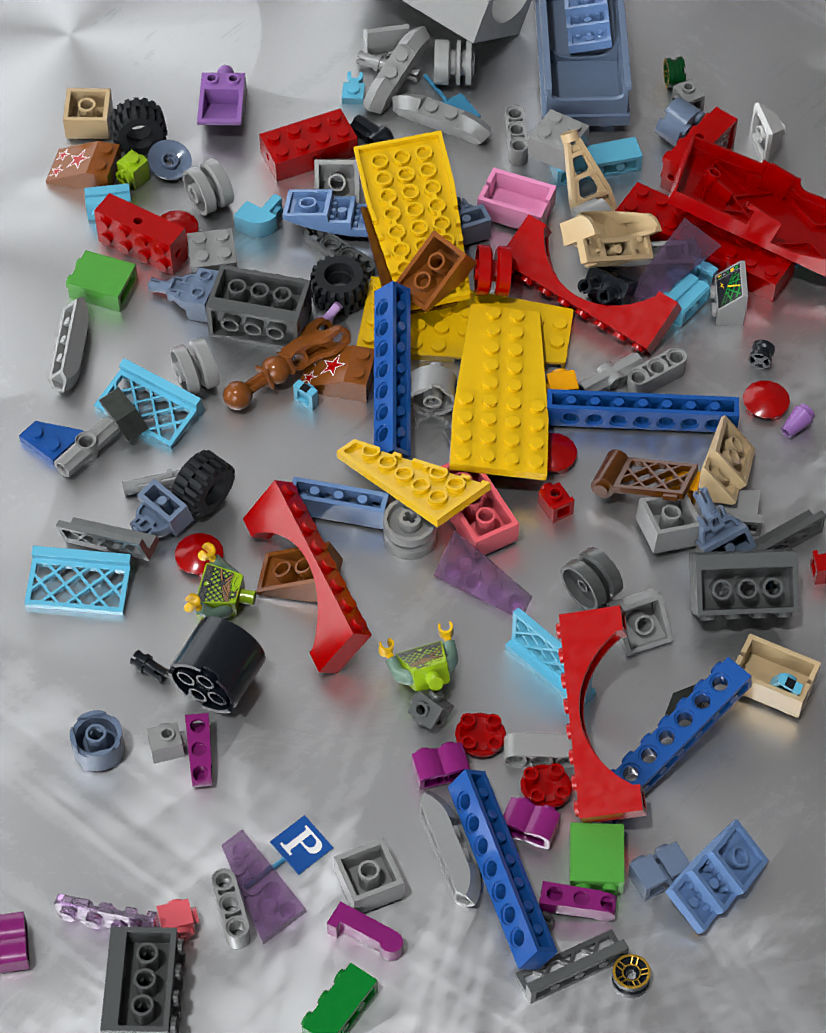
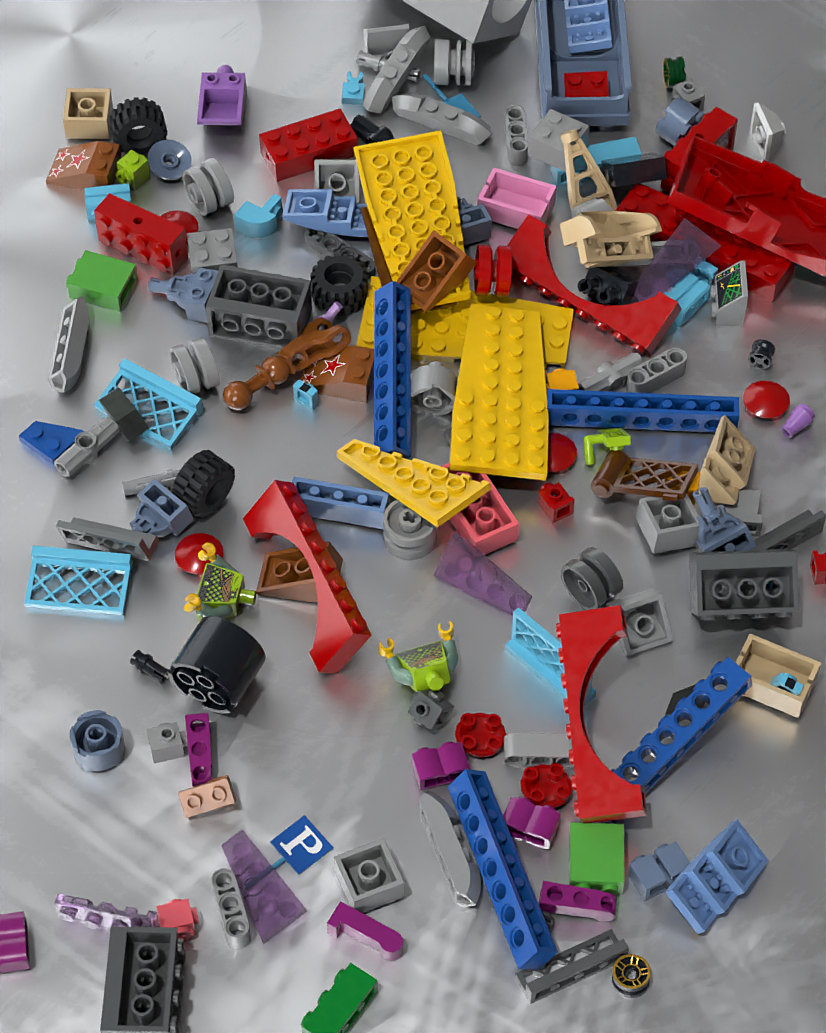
(207, 796): none -> plate
(586, 84): none -> red plate
(613, 438): none -> lime plate
(634, 169): none -> black brick

